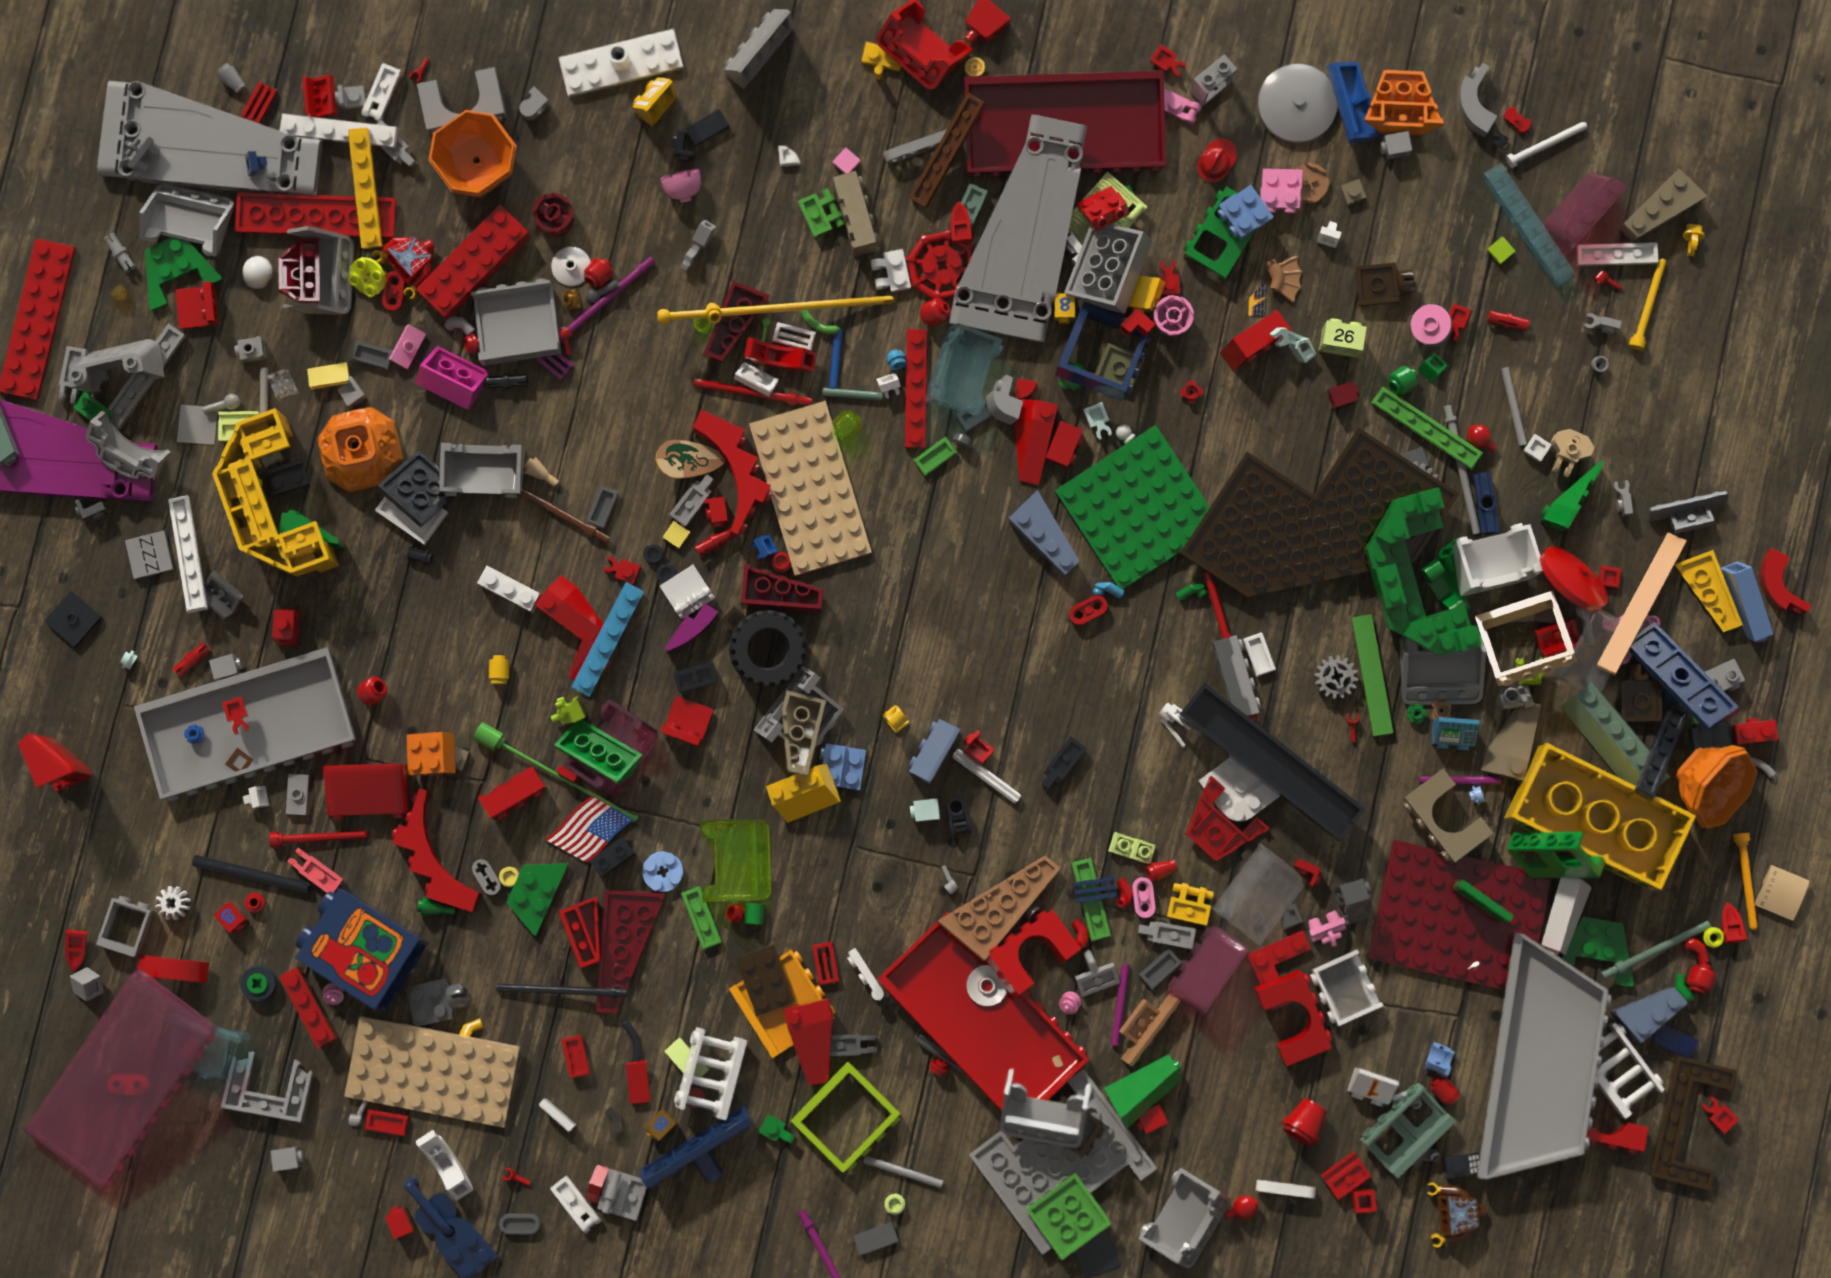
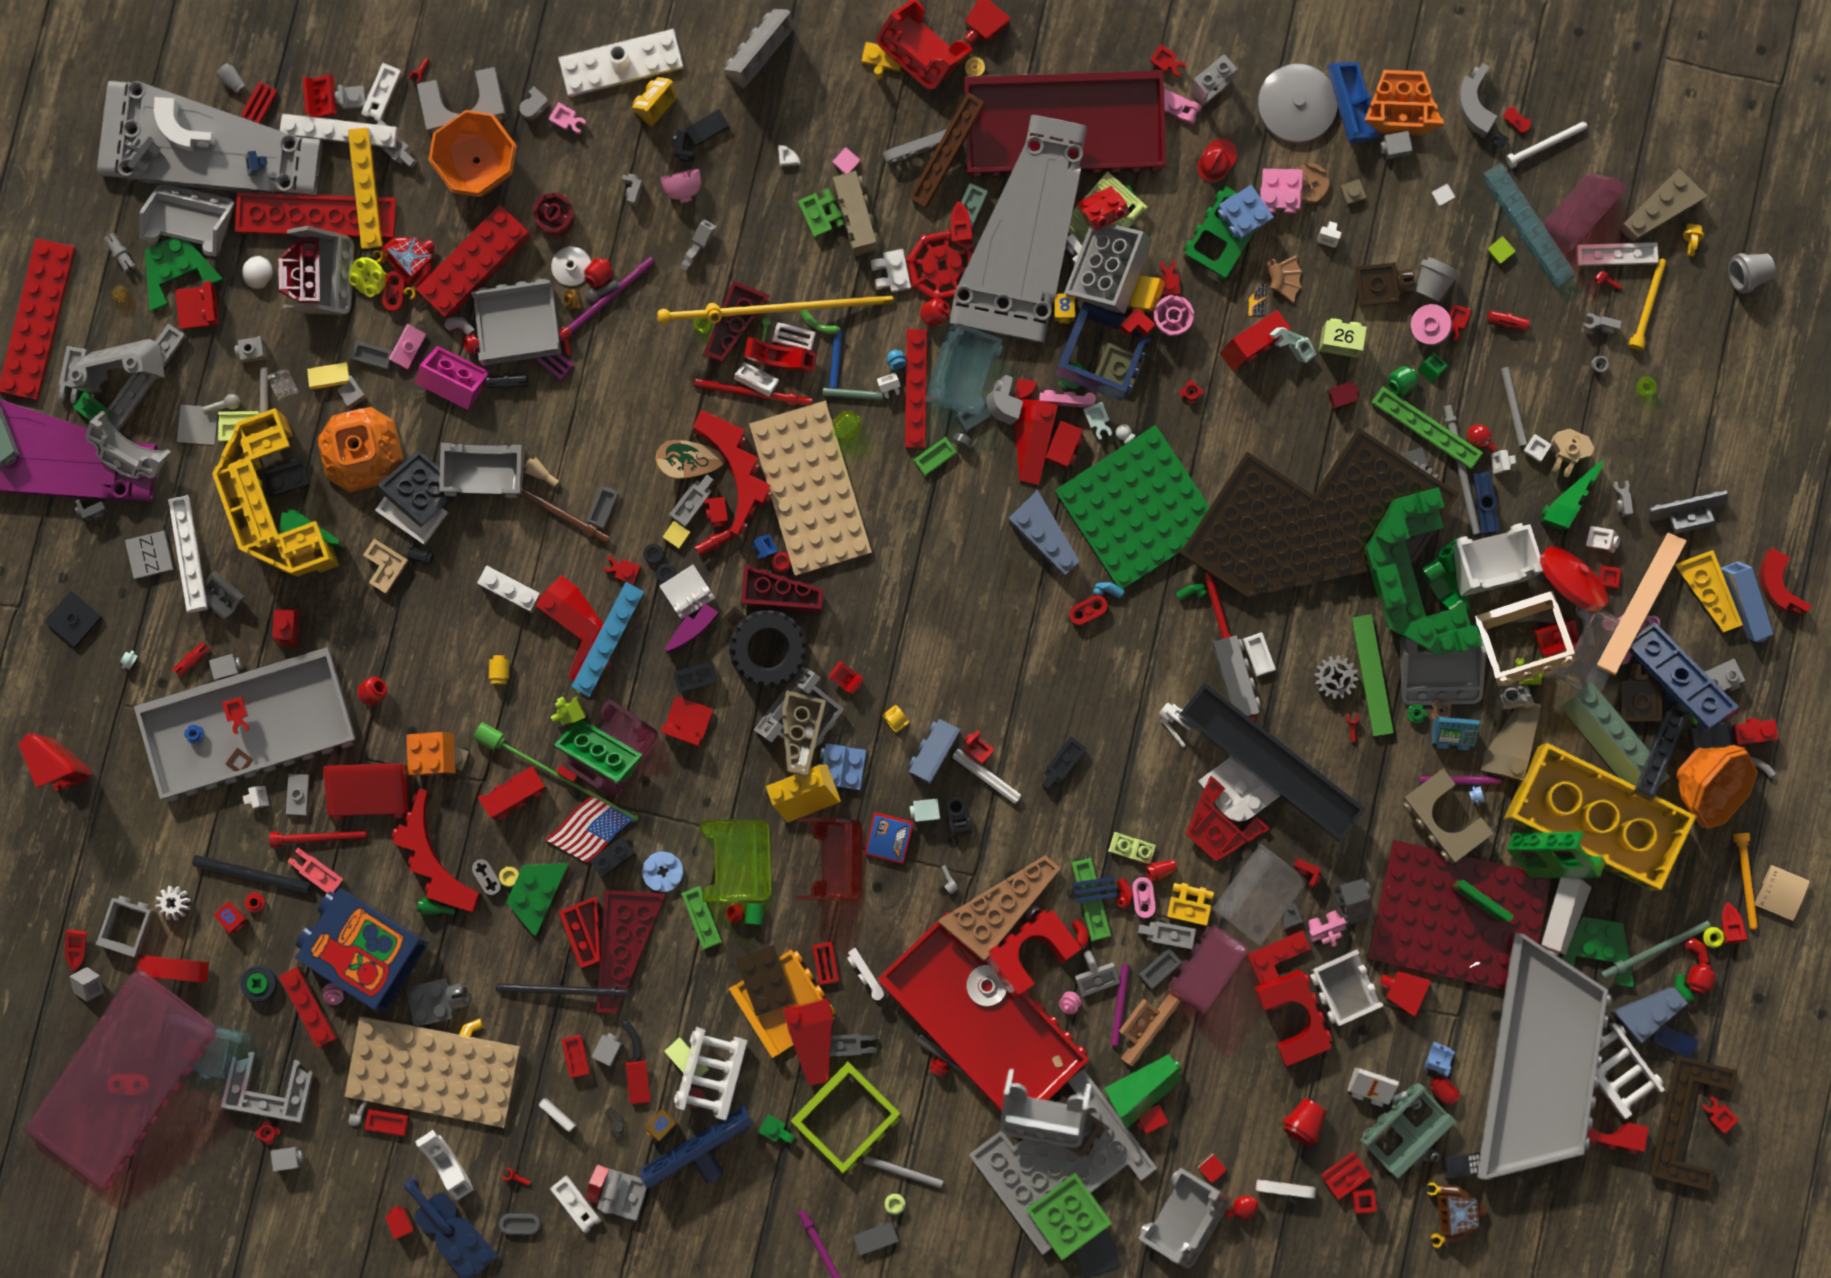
(167, 120): none -> white arch
(261, 1133): none -> red plate
(389, 564): none -> tan plate
(564, 117): none -> bright pink plate
(607, 1049): none -> light grey brick
(633, 193): none -> light grey bracket
(840, 859): none -> clear red windscreen
(846, 678): none -> red bracket
(888, 837): none -> slope
(1068, 399): none -> bright pink plate
(1212, 1168): none -> red tile
(1405, 991): none -> red torso
(1435, 279): none -> light grey piece
(1443, 194): none -> white sticker
(1501, 461): none -> white tile
(1603, 539): none -> white bracket
(1652, 386): none -> clear neon green plate
(1750, 271): none -> light grey piece

